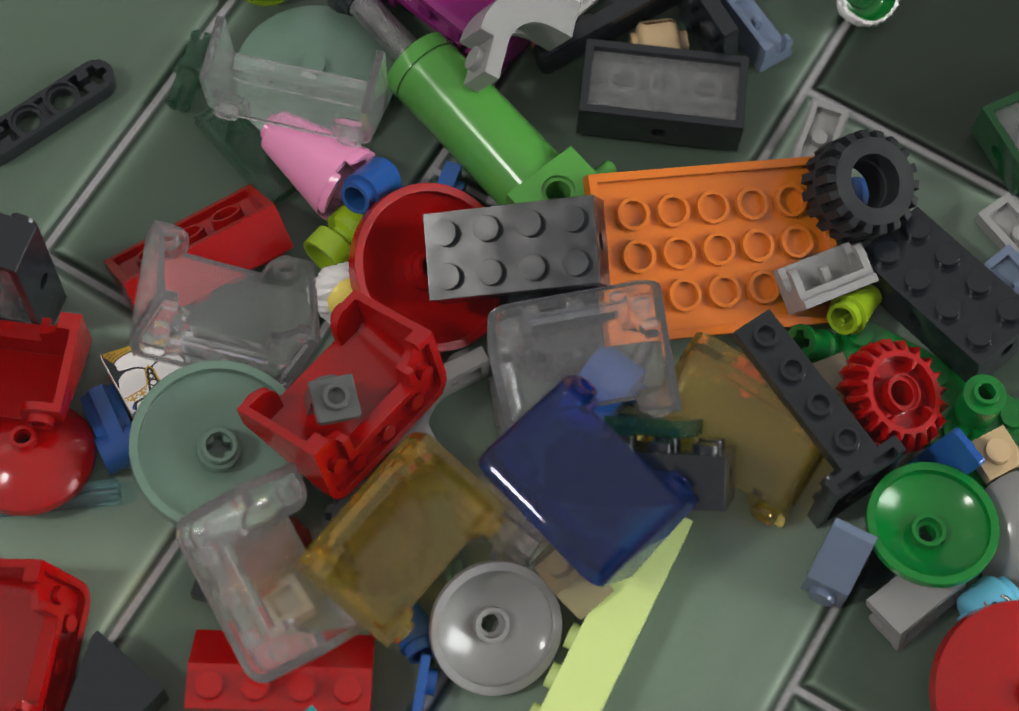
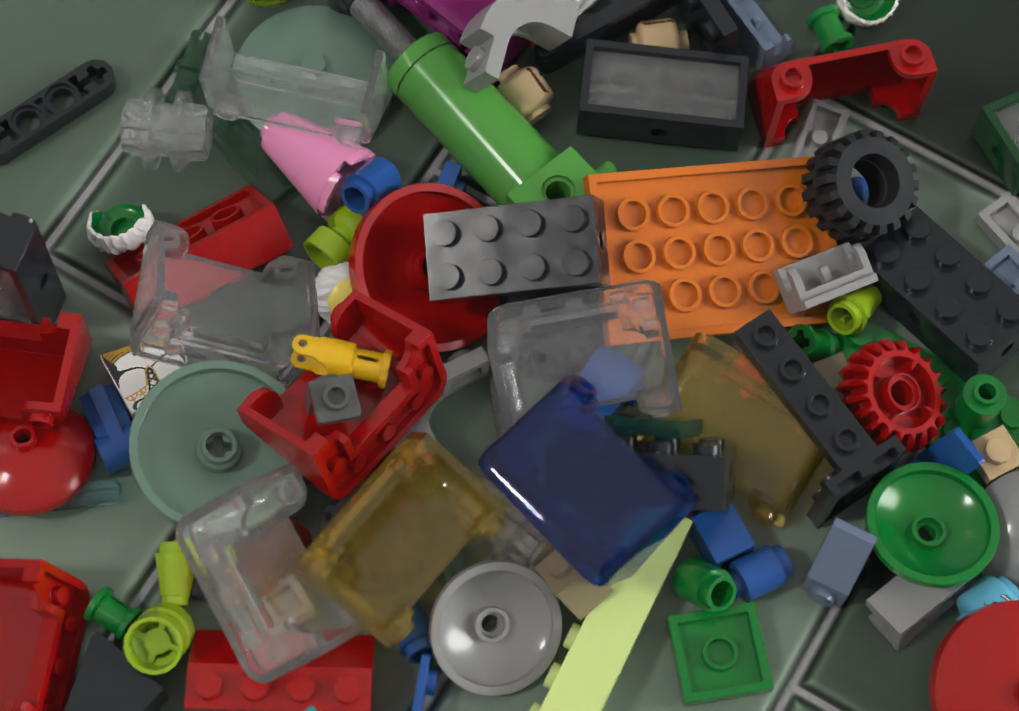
(111, 613): none -> green bush
(119, 228): none -> hair
(159, 638): none -> lime wheel
(167, 130): none -> clear piece
(173, 574): none -> lime cone
(341, 357): none -> yellow piece
(526, 92): none -> tan head
(704, 585): none -> green brick
(719, 654): none -> green plate
(720, 536): none -> blue brick
(760, 572): none -> blue brick
(830, 30): none -> green bush
(891, 72): none -> red windscreen

